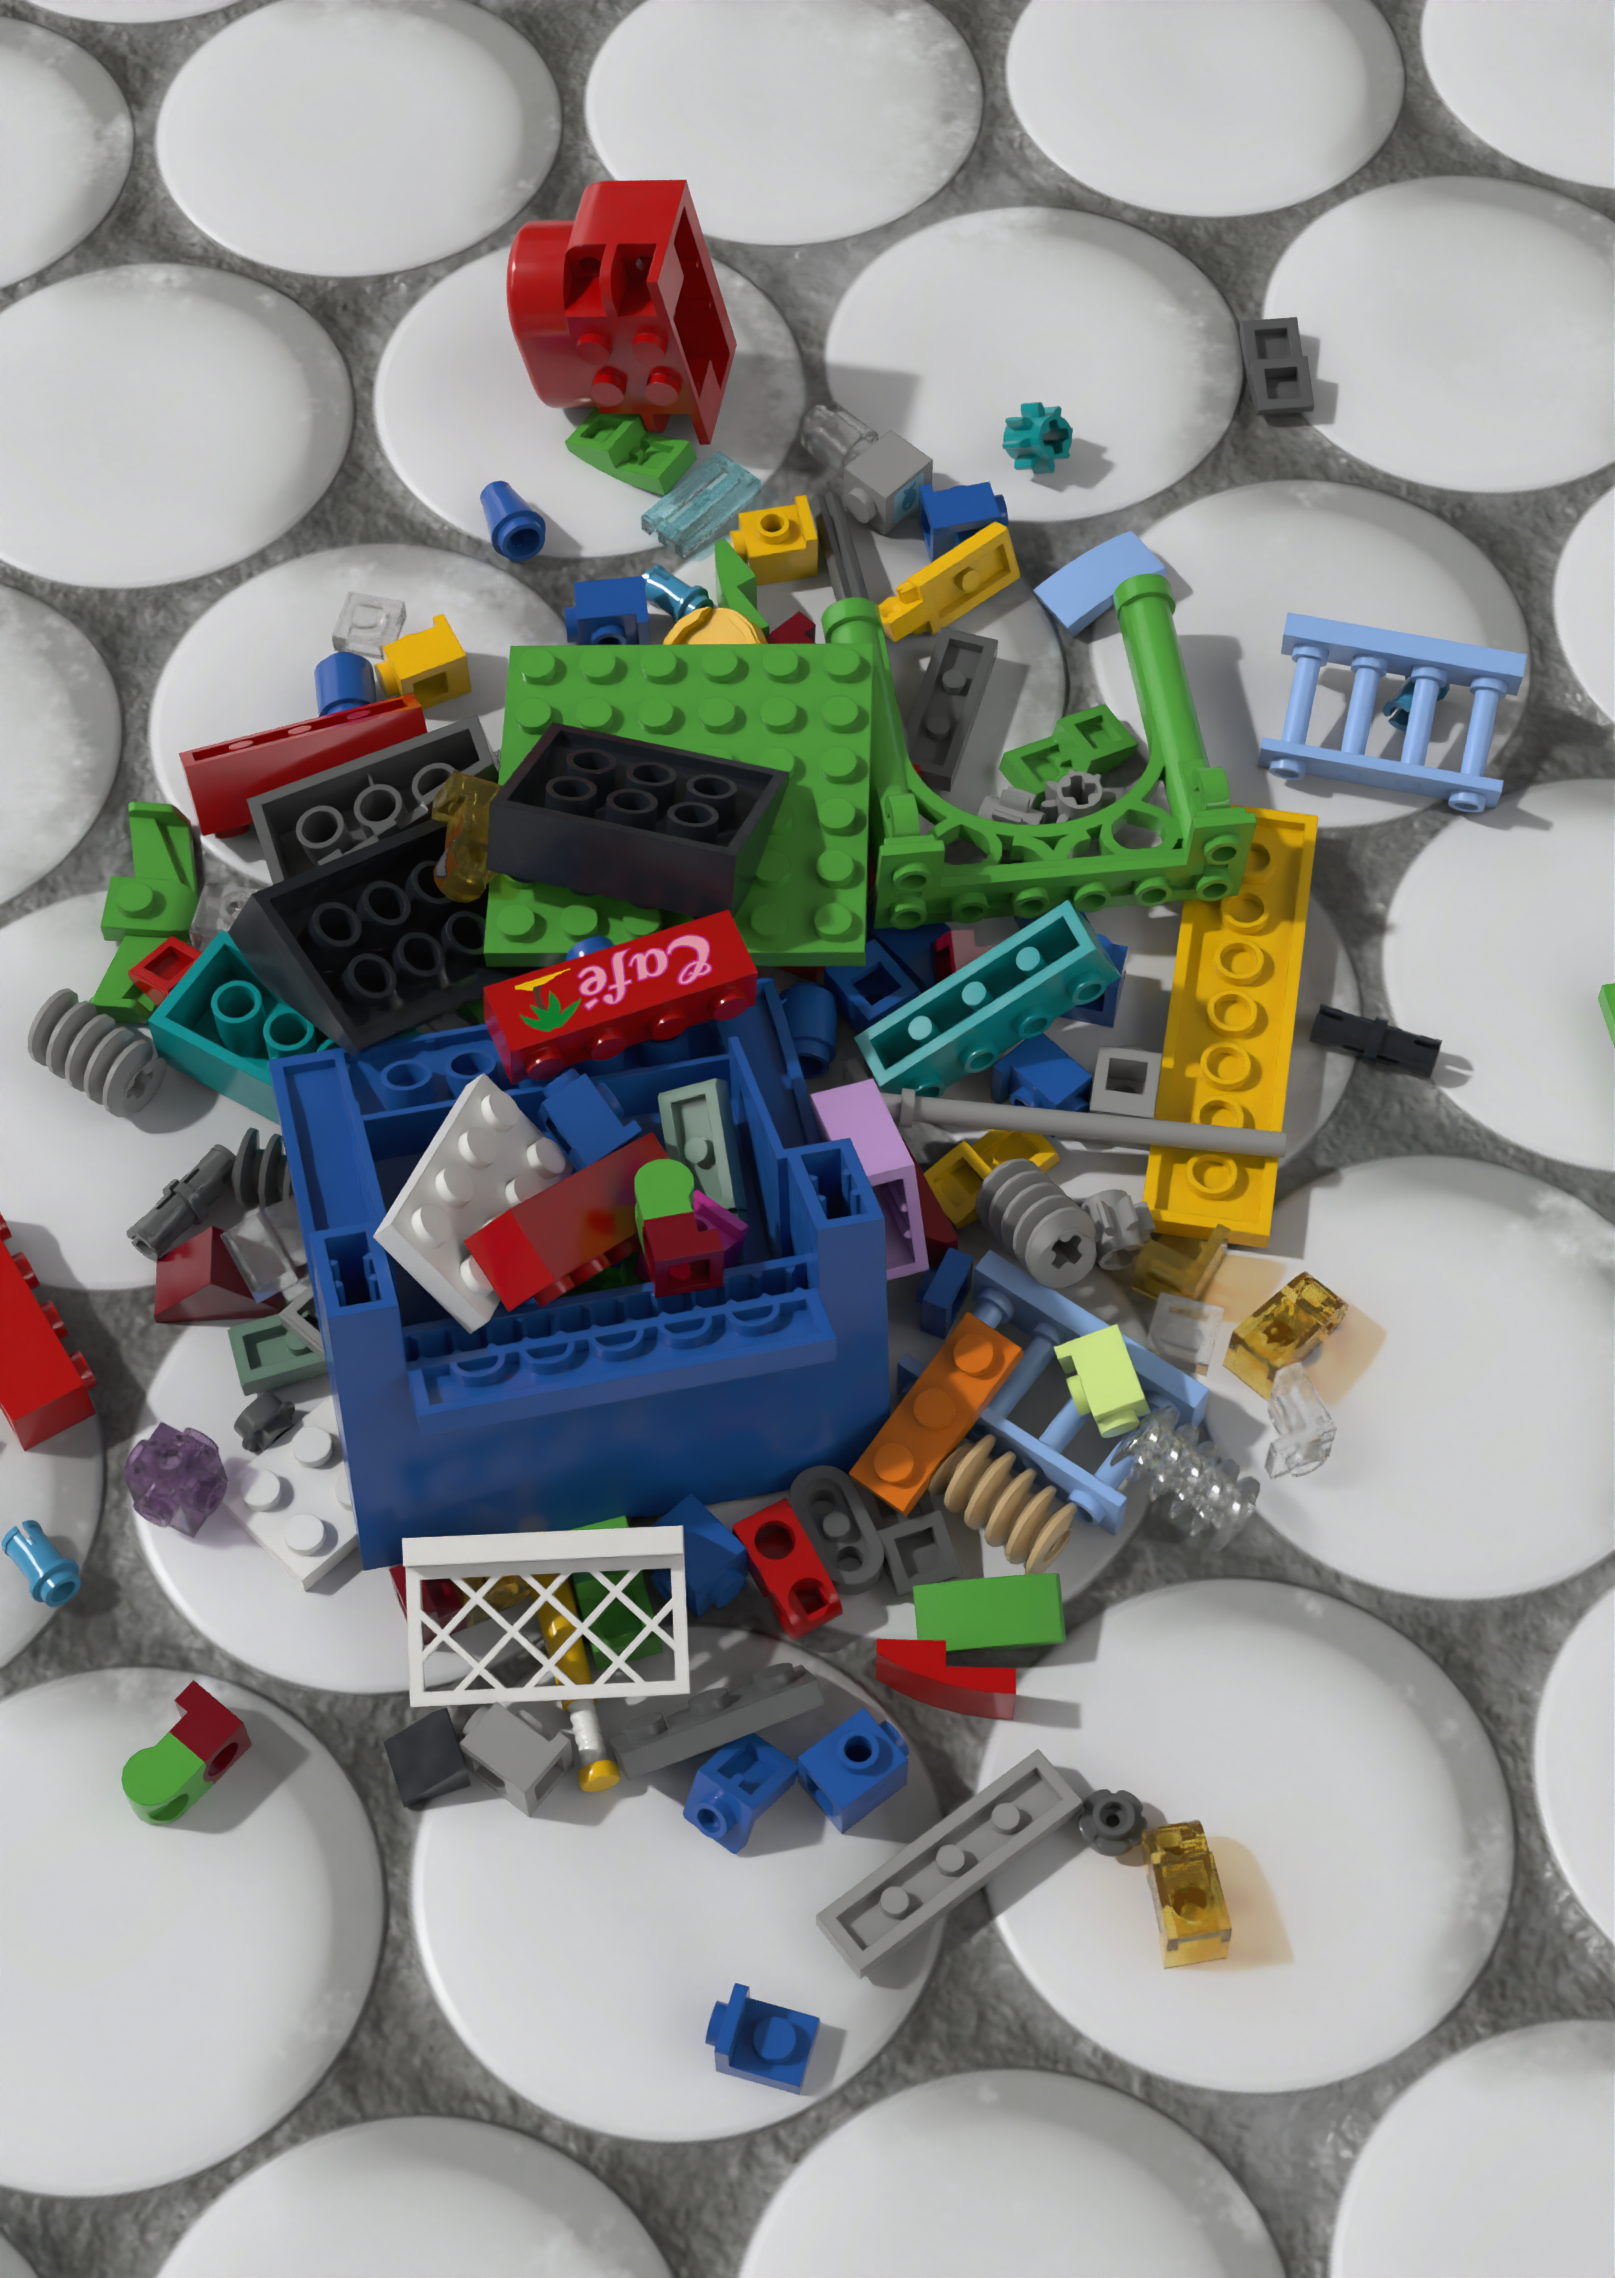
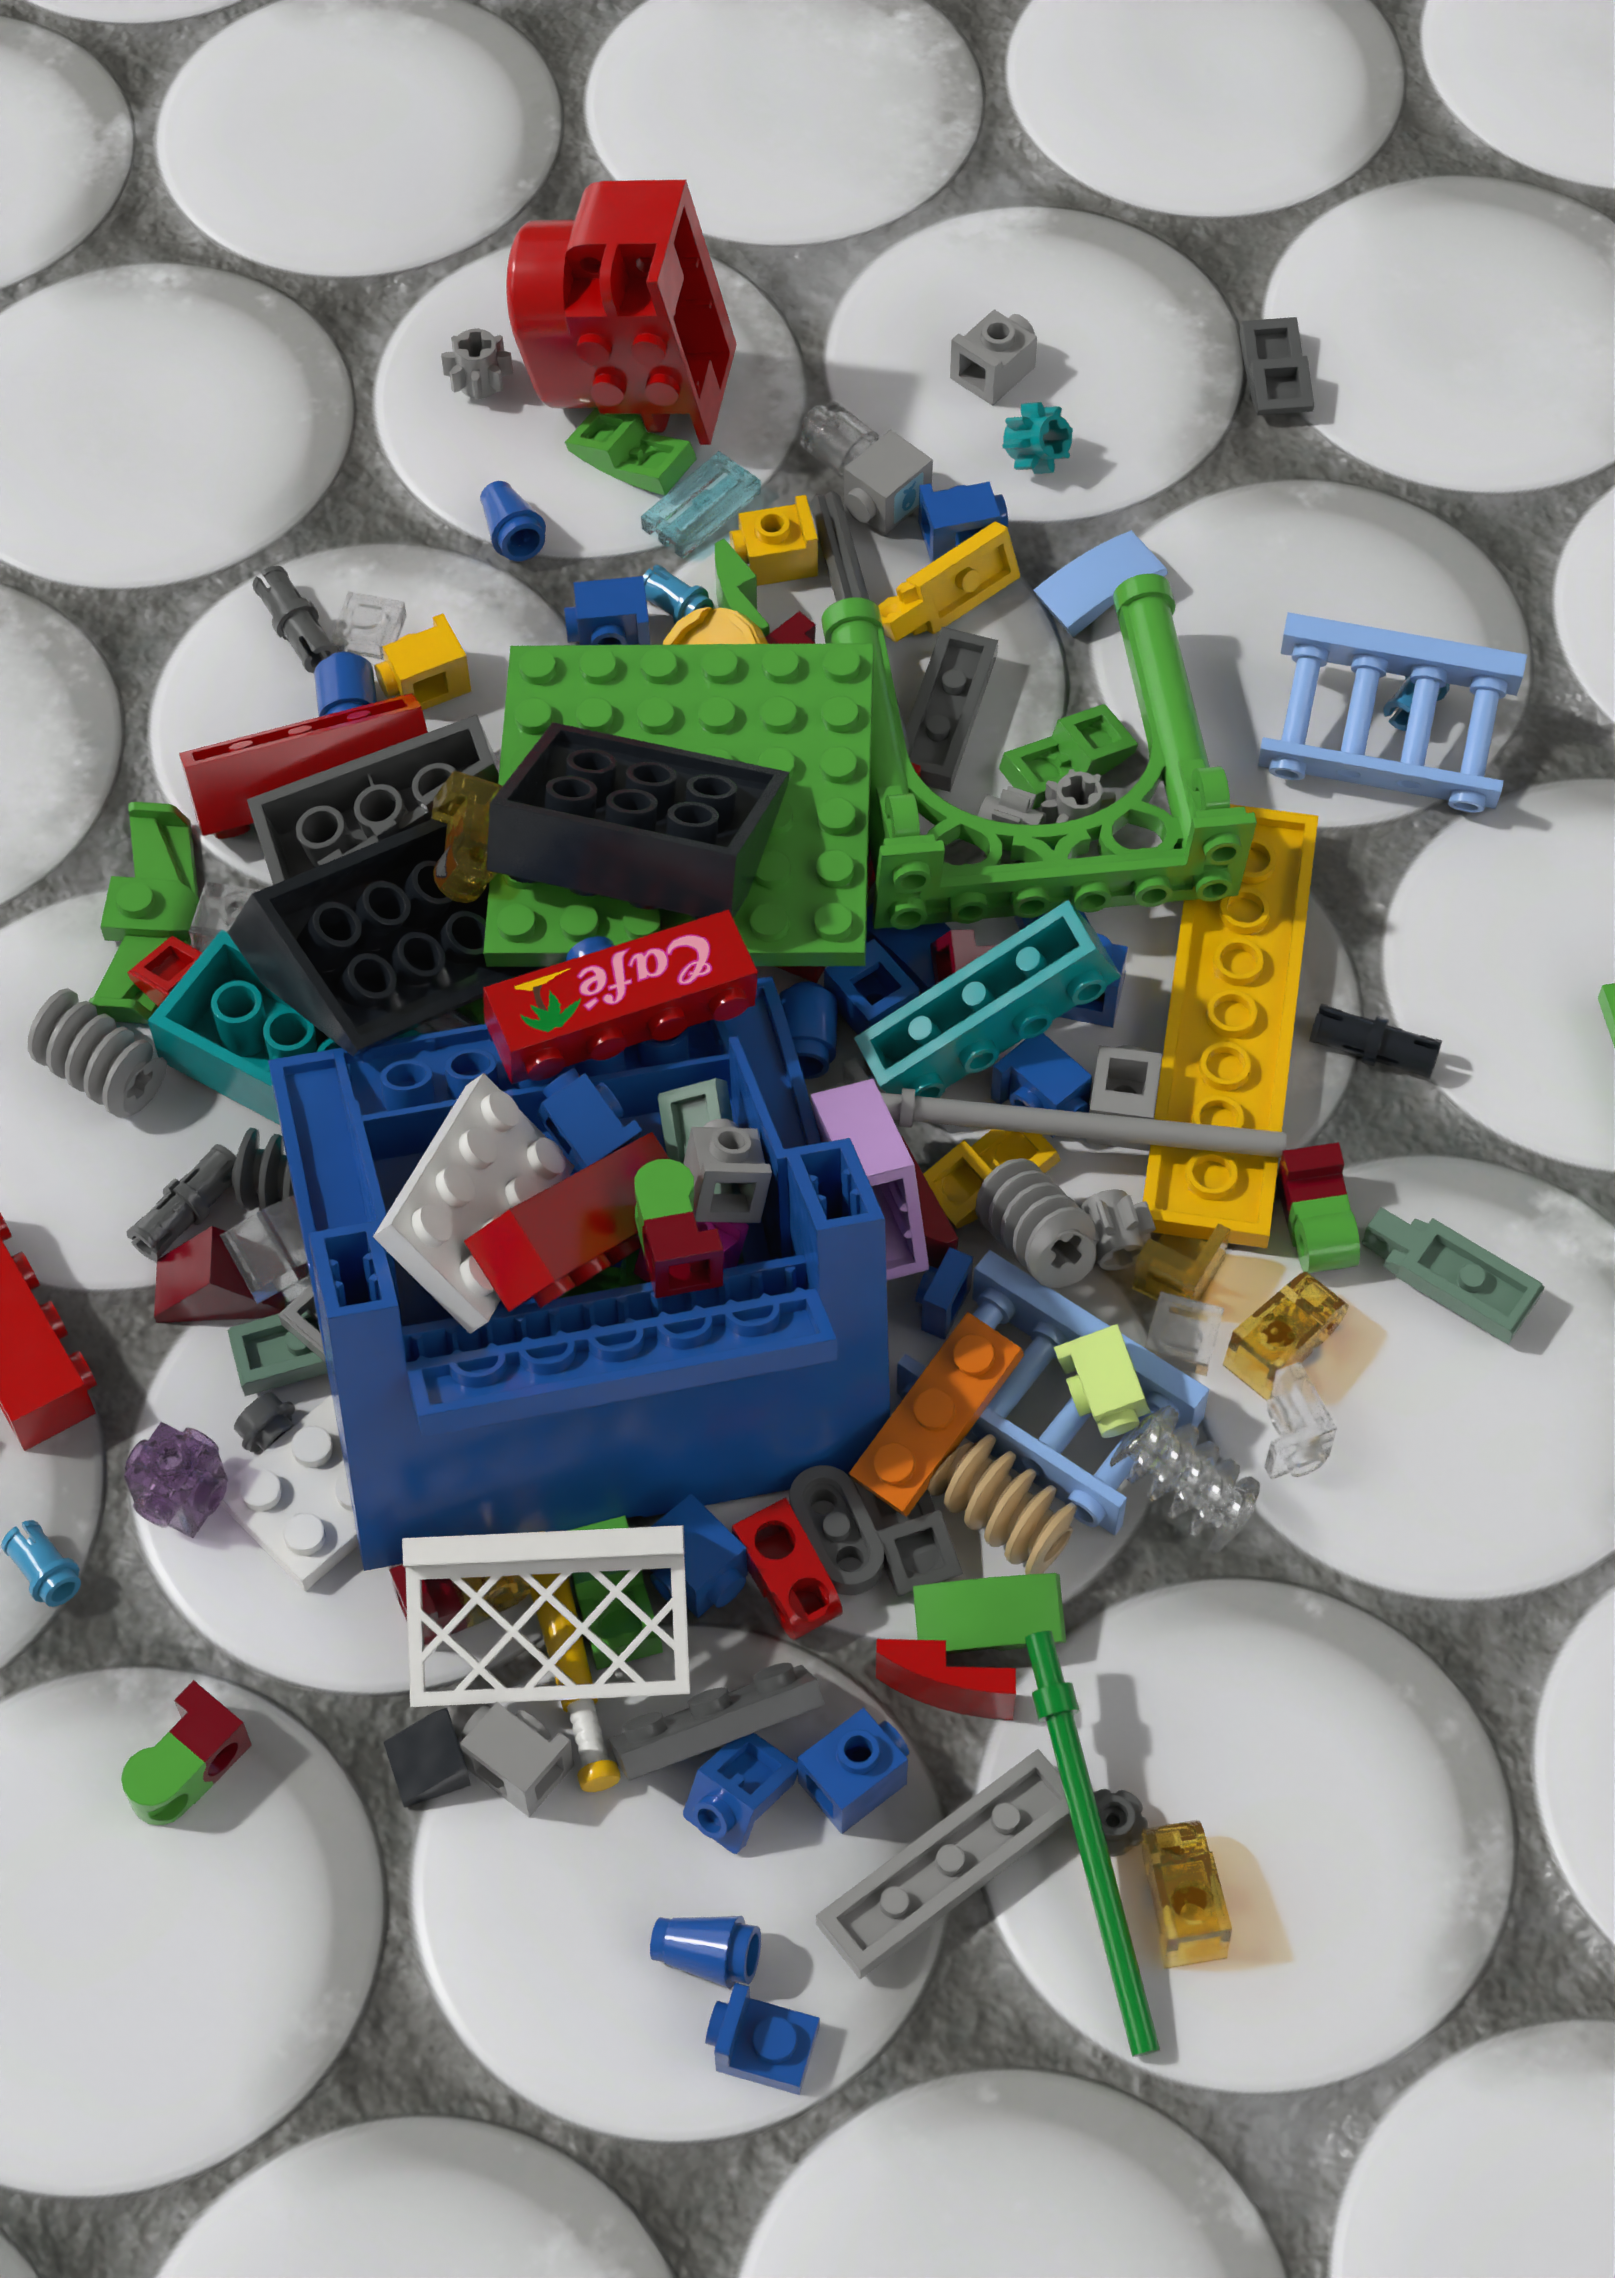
(293, 617): none -> dark grey pin
(477, 363): none -> light grey gear
(708, 1947): none -> blue cone
(727, 1155): none -> light grey brick
(1001, 347): none -> light grey brick
(1056, 1706): none -> green bar
(1318, 1208): none -> leg
(1455, 1272): none -> sand green hinge

